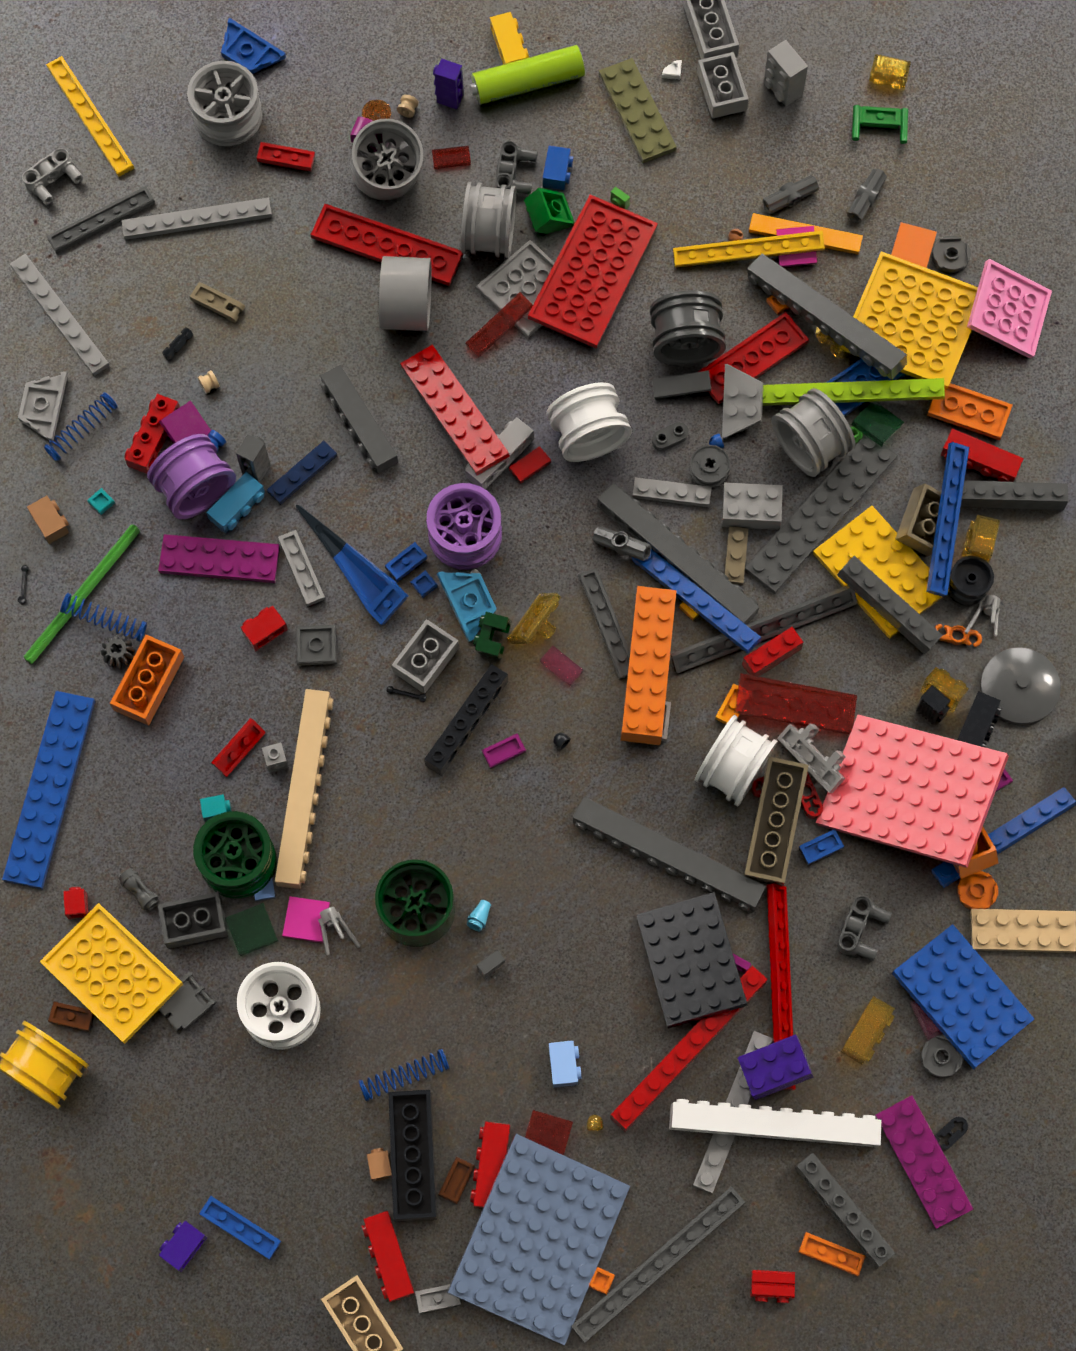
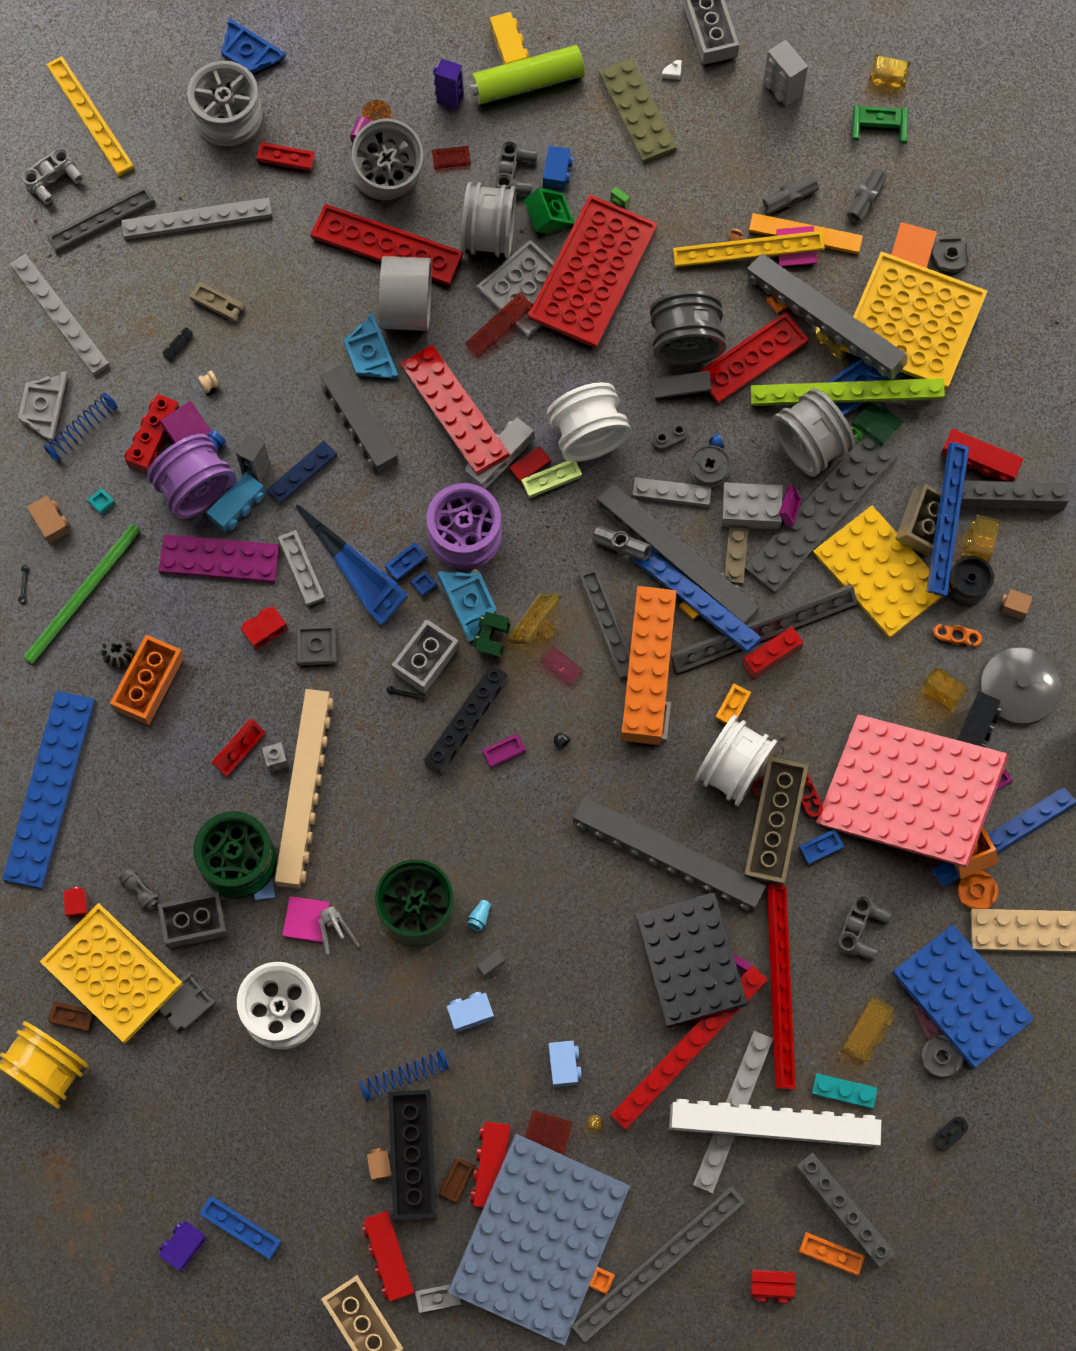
(139, 634): blue piece -> none
(213, 806): teal brick -> none
(251, 929): clear green tile -> none
(369, 351): none -> dark azure wing
(407, 106): tan wheel -> none
(470, 1011): none -> light blue brick
(551, 478): none -> yellowish green plate
(722, 85): light grey brick -> none
(741, 401): light grey wing -> none
(775, 1067): dark purple brick -> none
(790, 506): none -> magenta tile
(795, 703): clear red plate -> none
(822, 768): light grey hinge -> none
(844, 1091): none -> teal plate
(889, 605): dark grey brick -> none
(924, 1162): magenta plate -> none
(933, 705): black brick -> none
(971, 411): orange plate -> none
(990, 608): light grey plant -> none
(1009, 308): bright pink plate -> none
(1016, 604): none -> medium nougat brick

